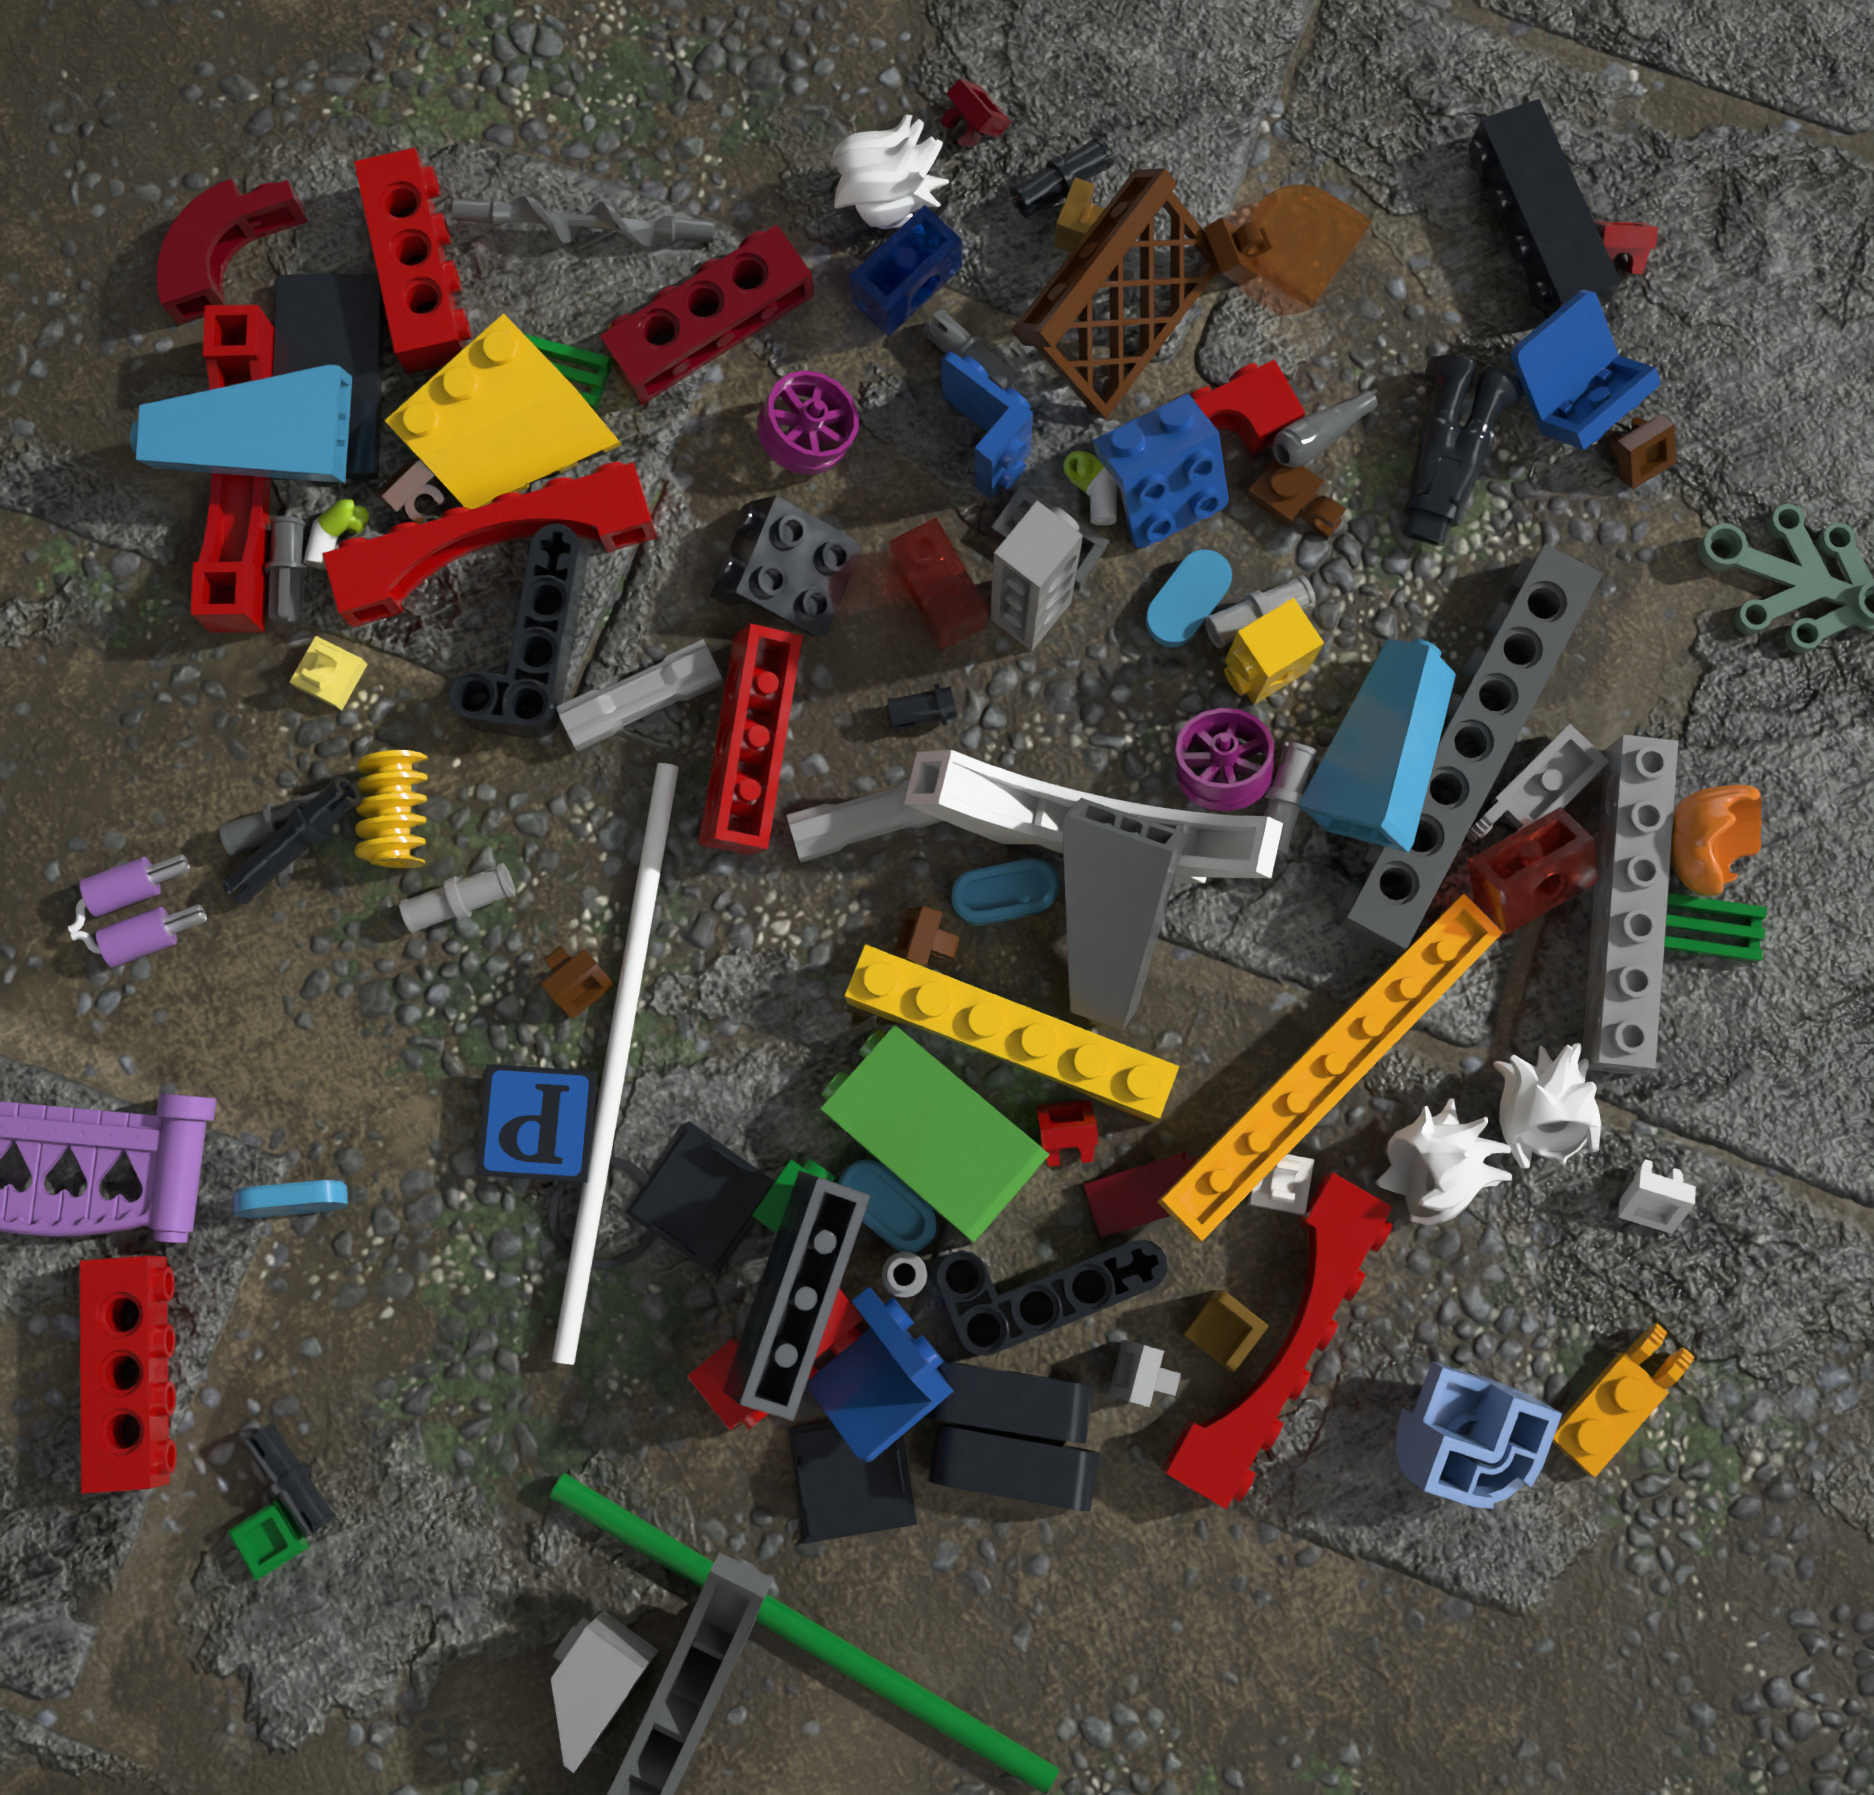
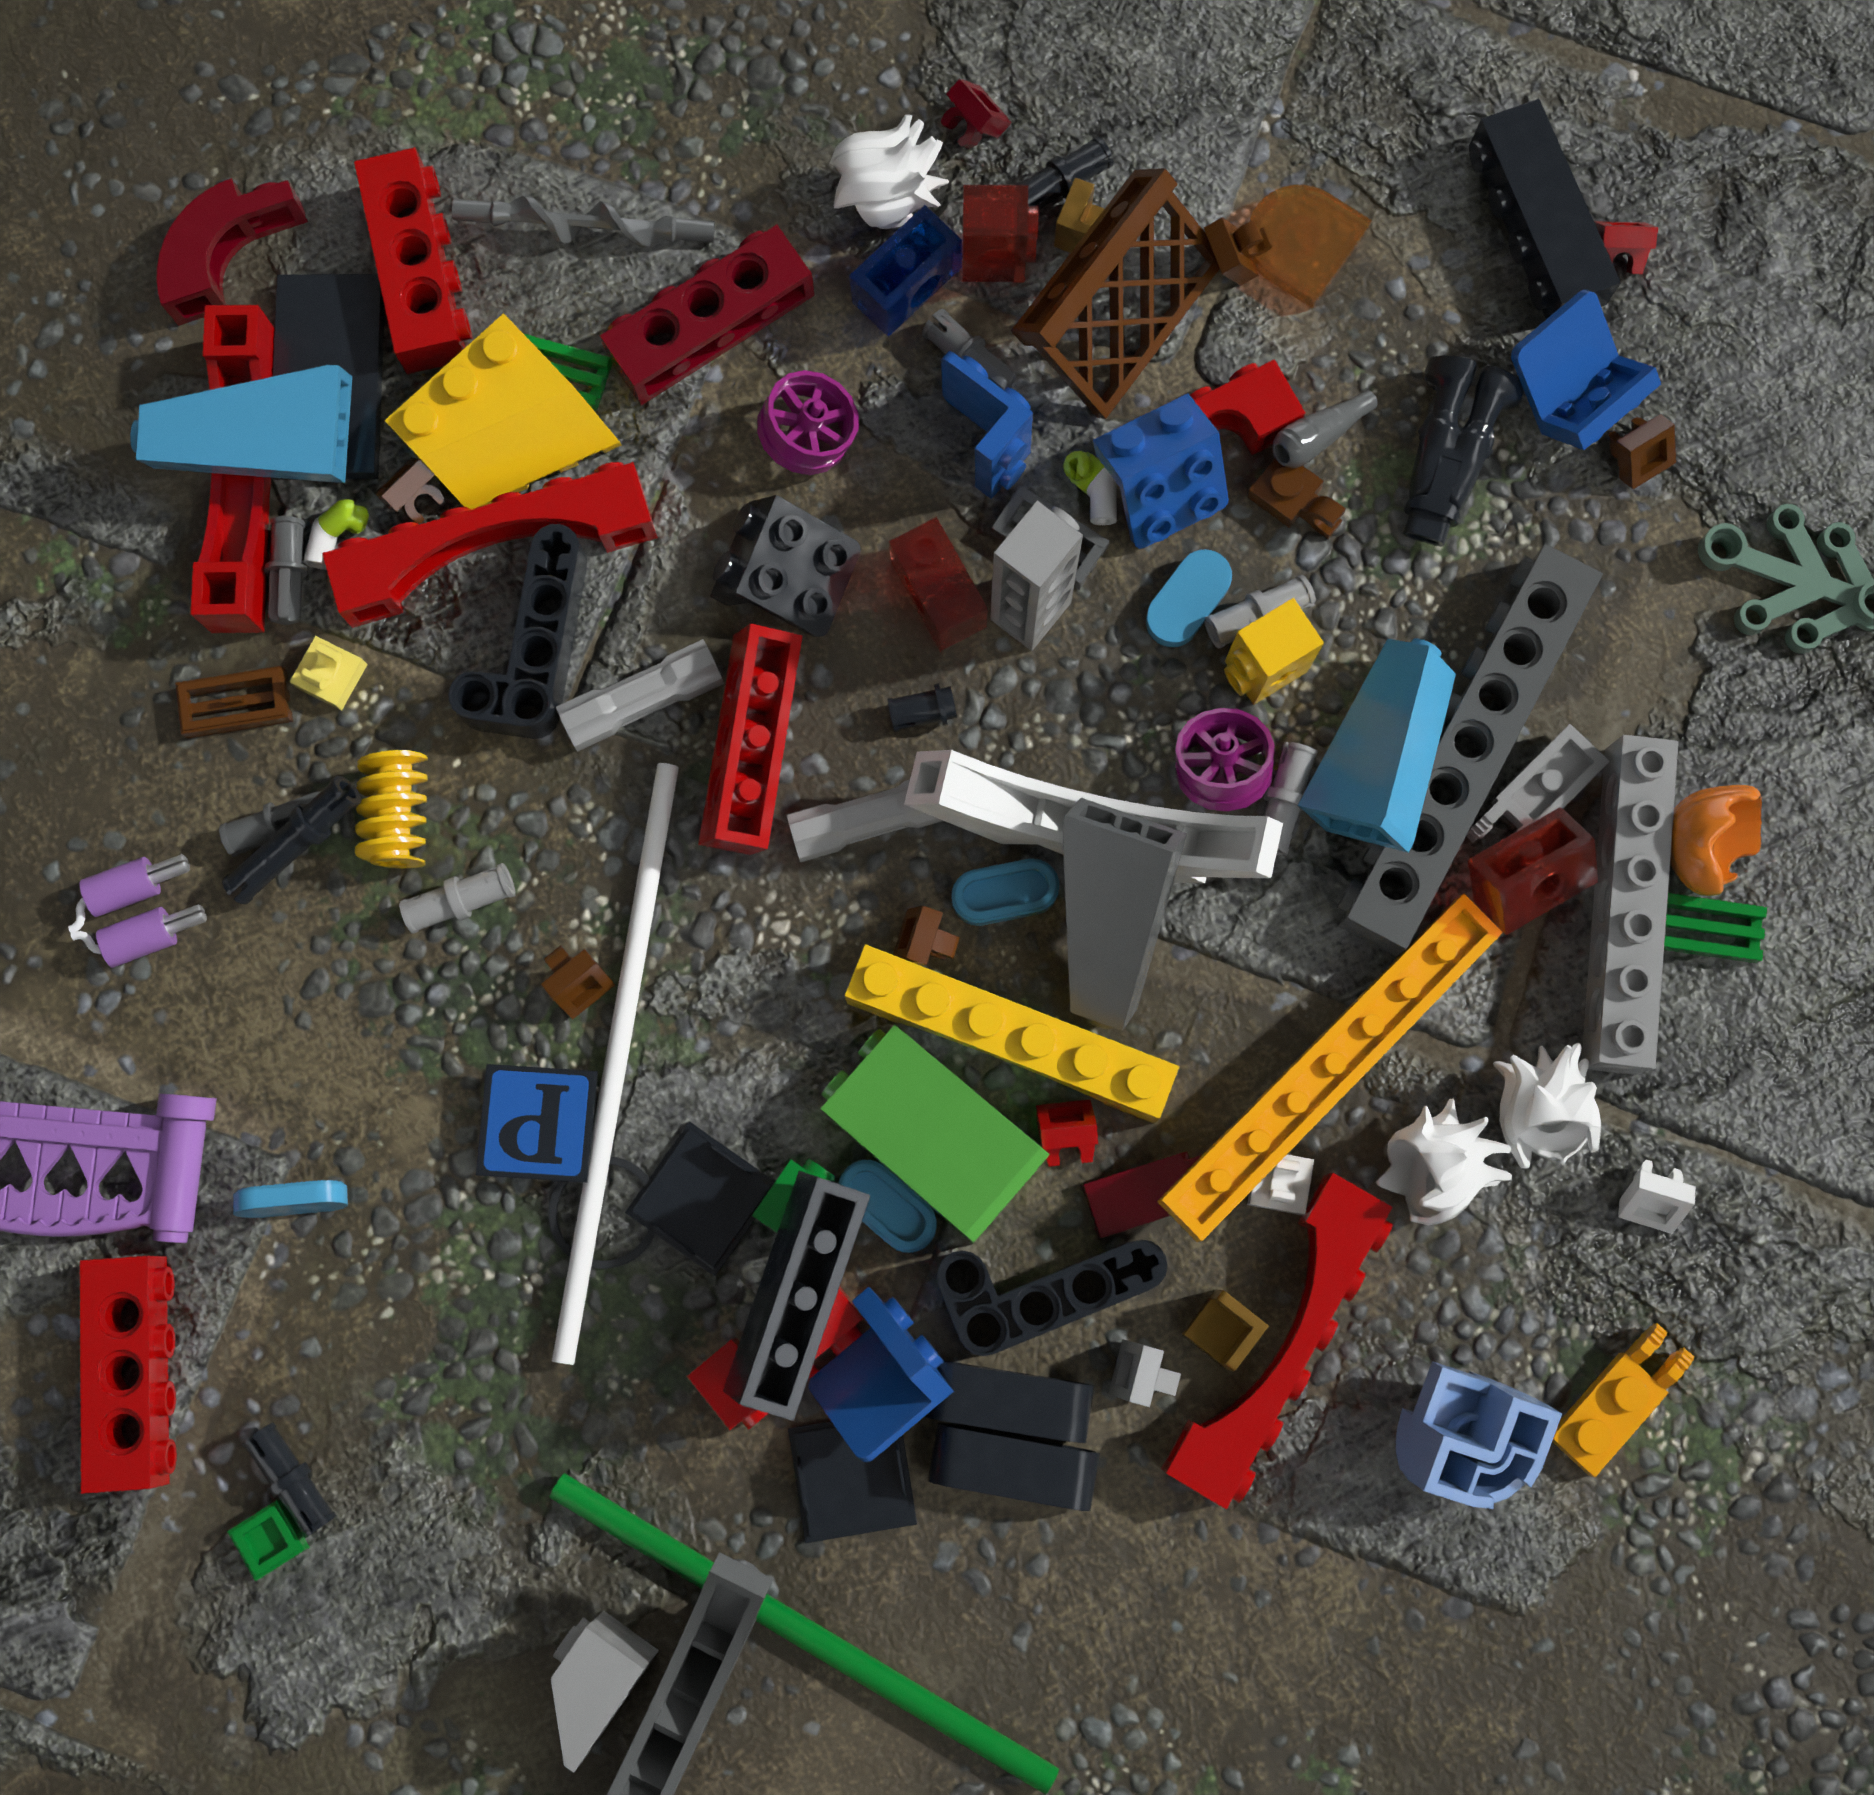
(279, 696): none -> reddish brown tile
(891, 1265): light grey pin -> none
(998, 233): none -> clear red brick

